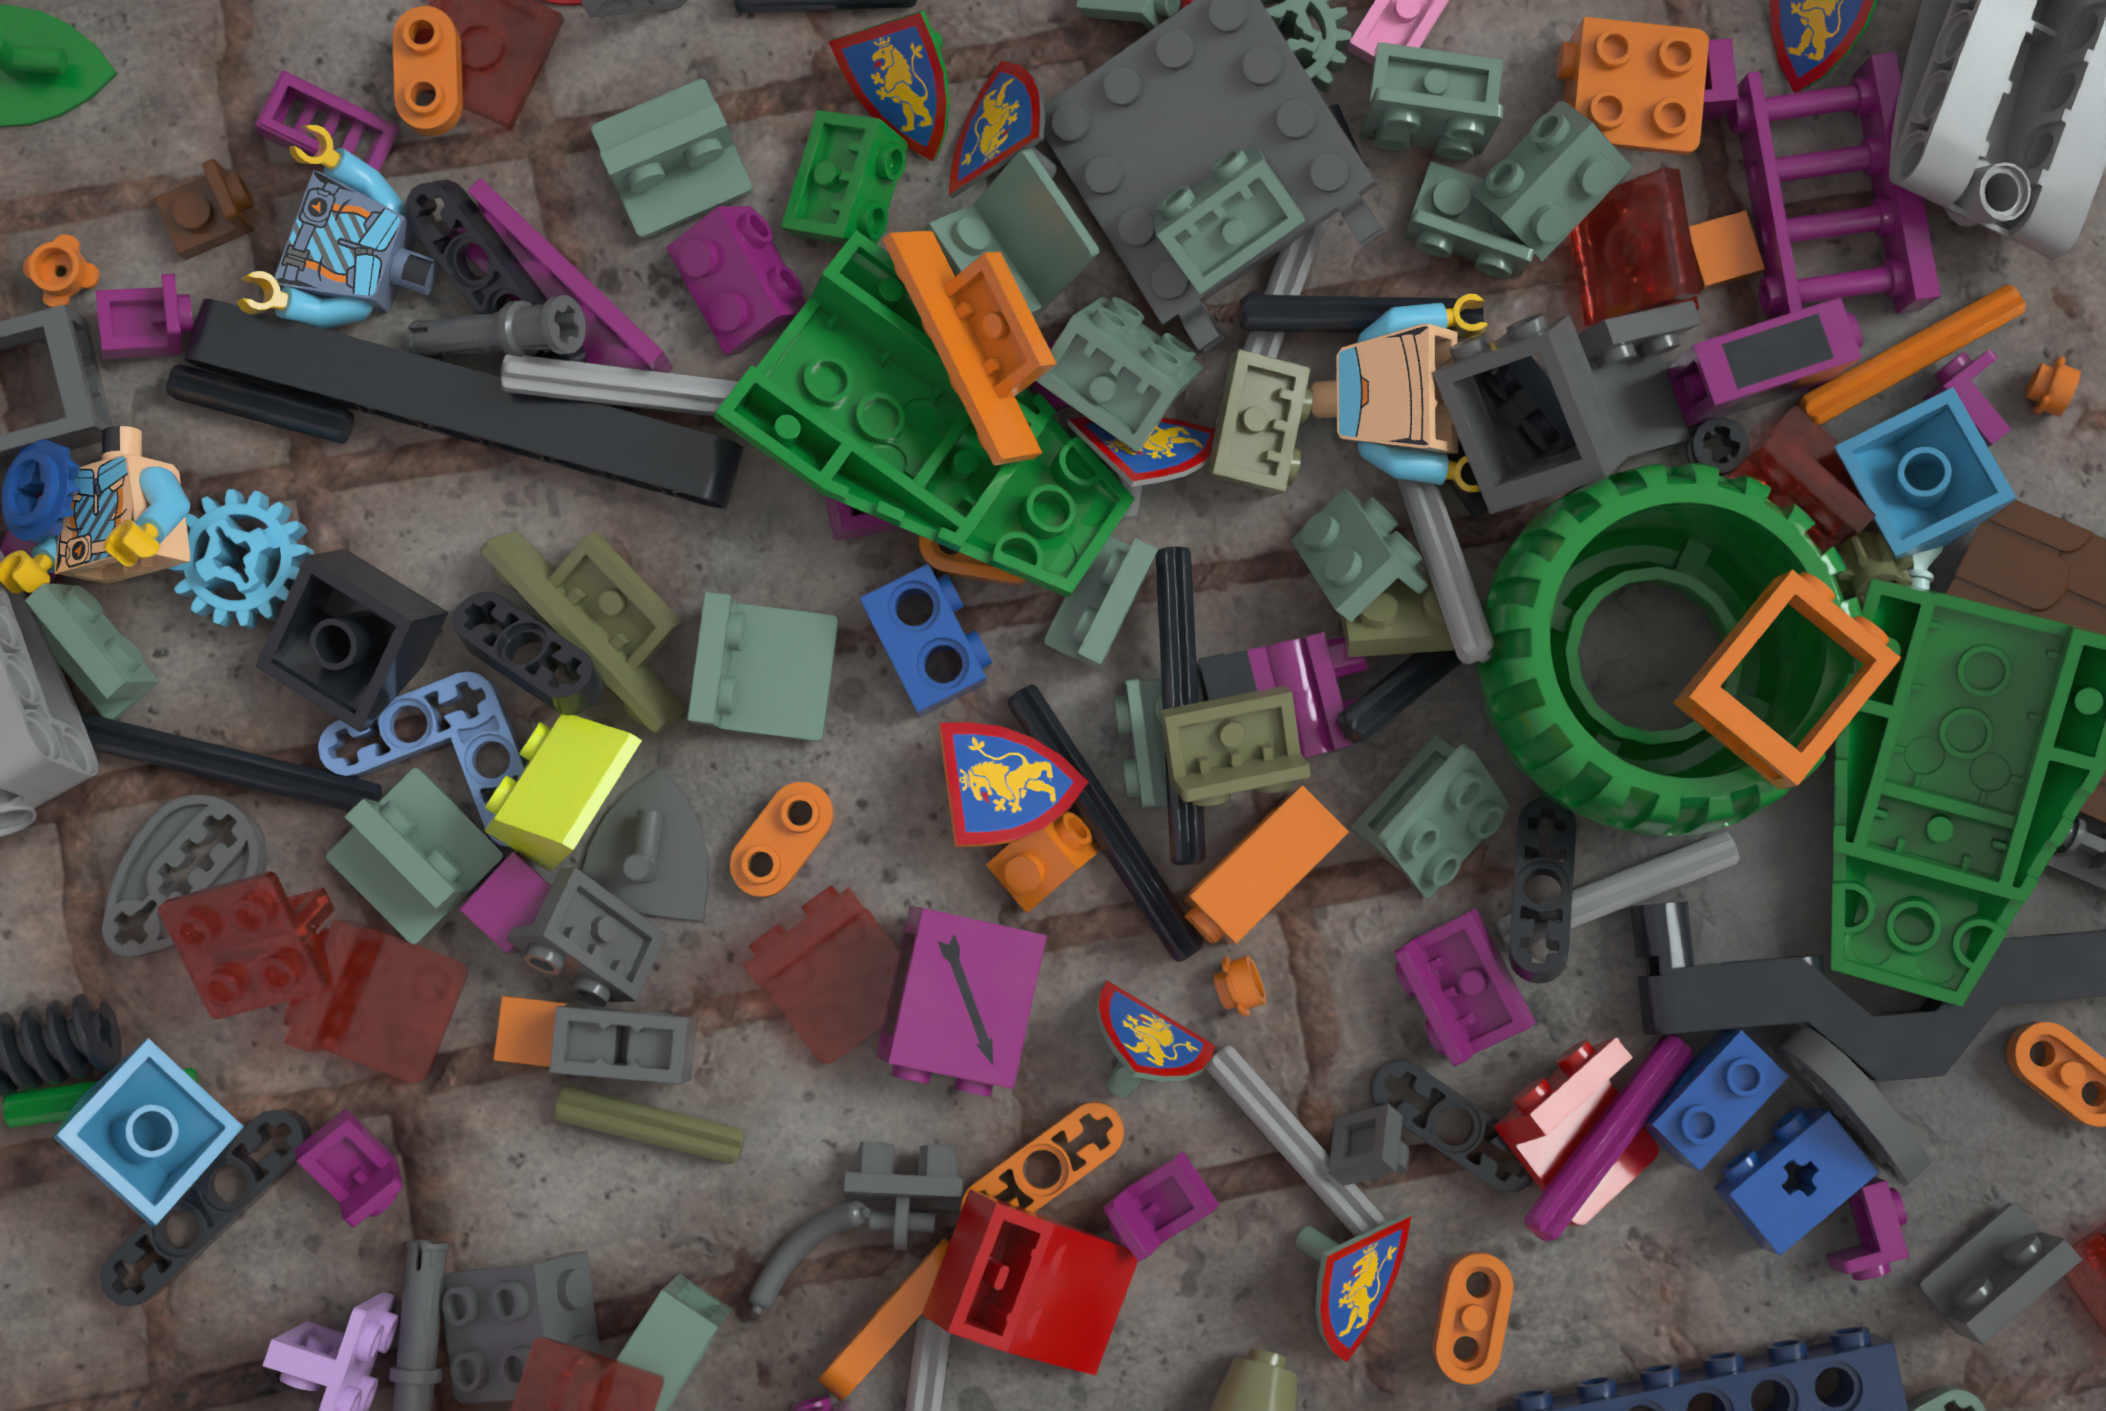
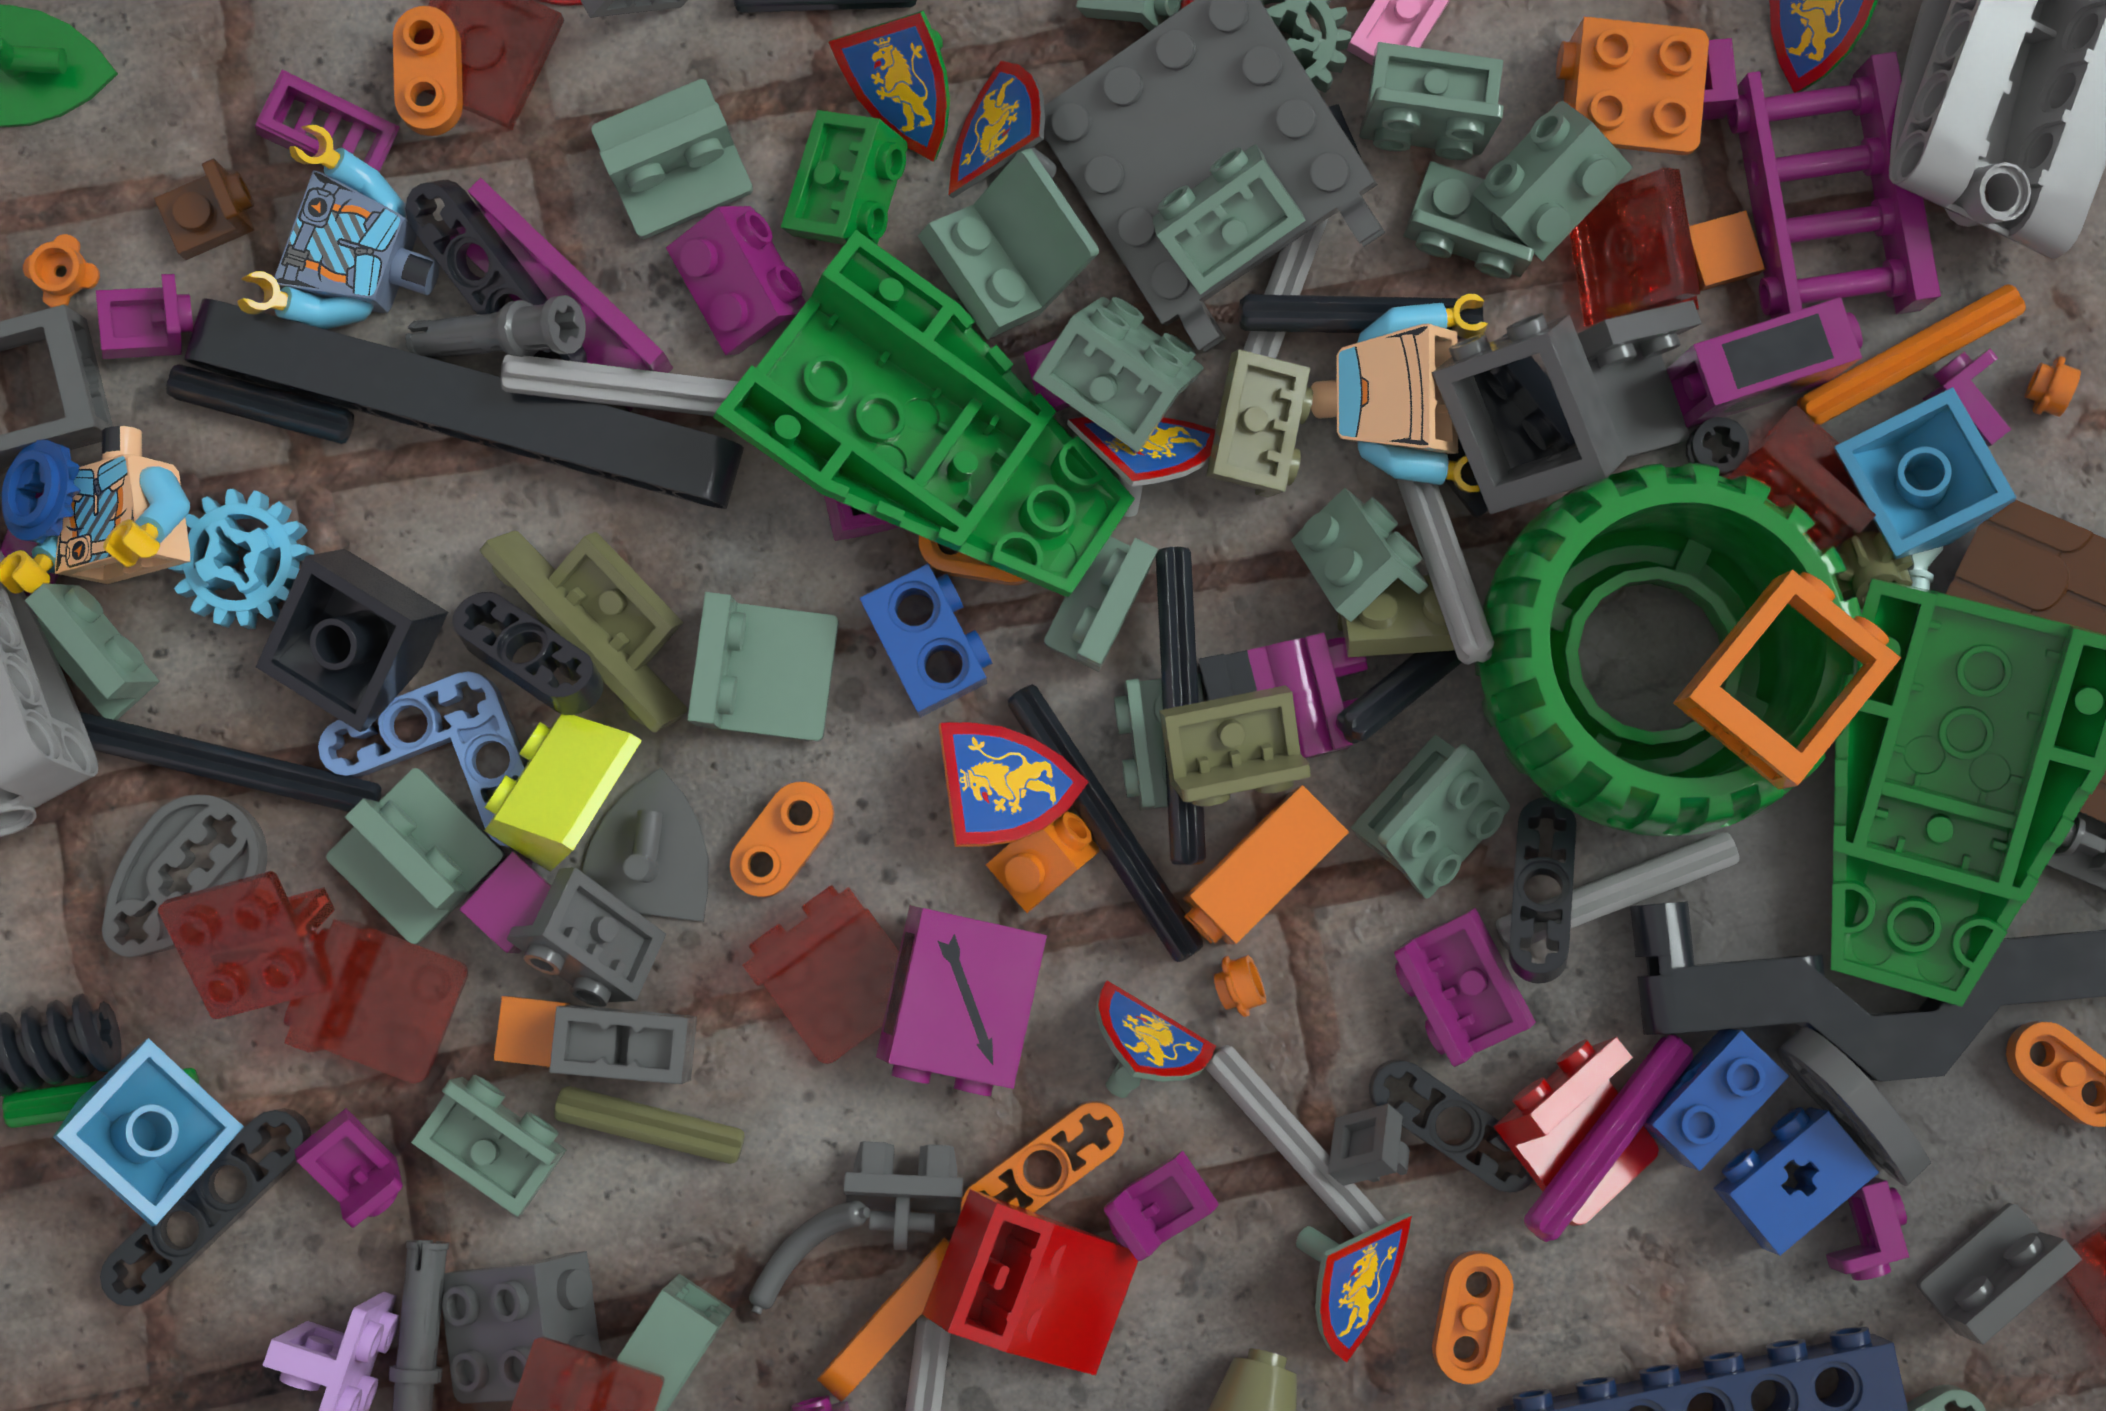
(490, 1143): none -> sand green bracket
(980, 335): orange bracket -> none

